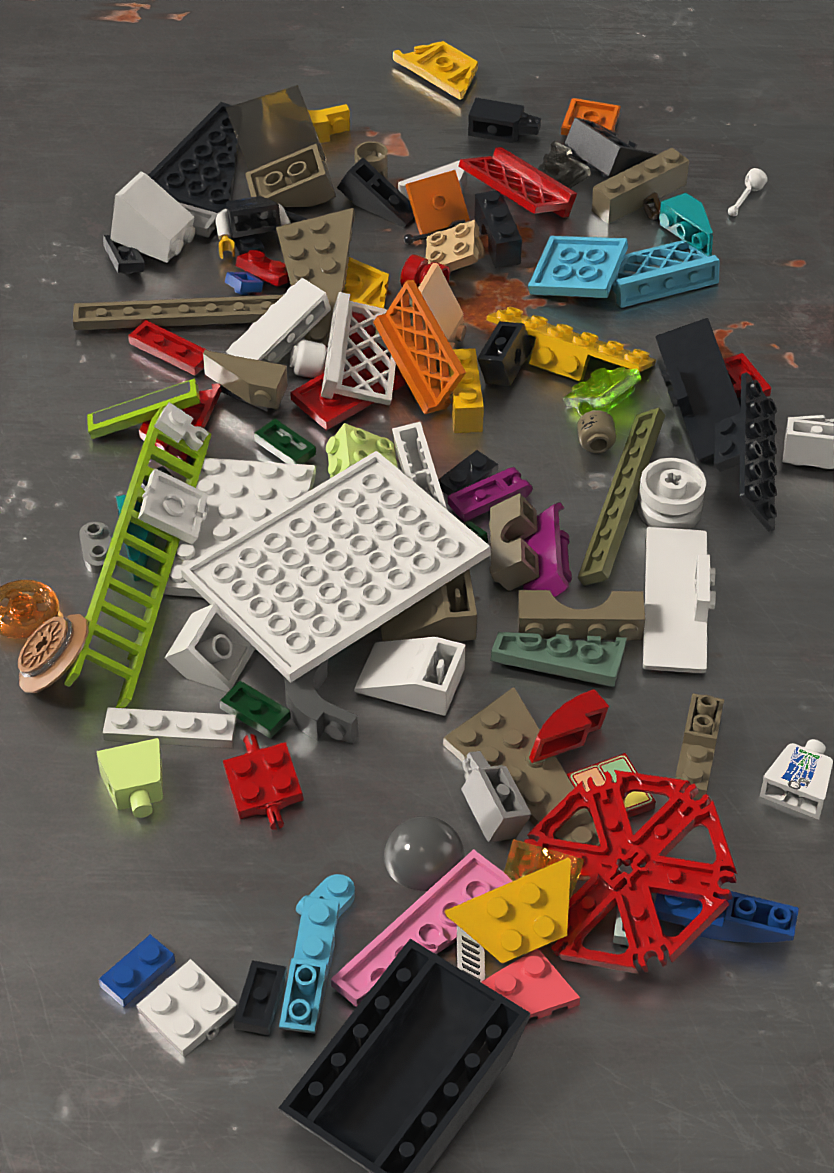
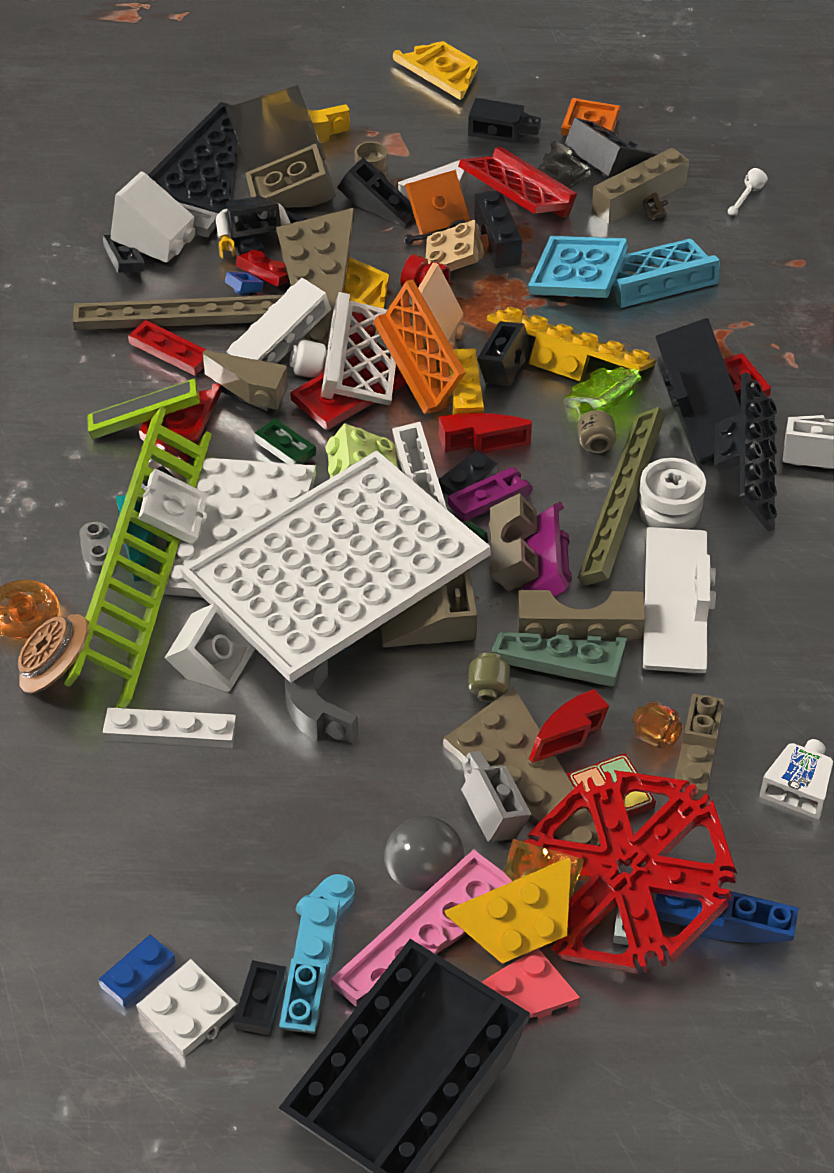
(133, 775): yellowish green torso -> none
(178, 426): white plate -> none
(255, 709): dark green plate -> none
(263, 781): red plate -> none
(414, 672): white slope -> none
(470, 955): white sticker -> none
(483, 432): none -> red slope
(488, 676): none -> olive head
(657, 724): none -> clear orange head
(688, 221): teal slope -> none

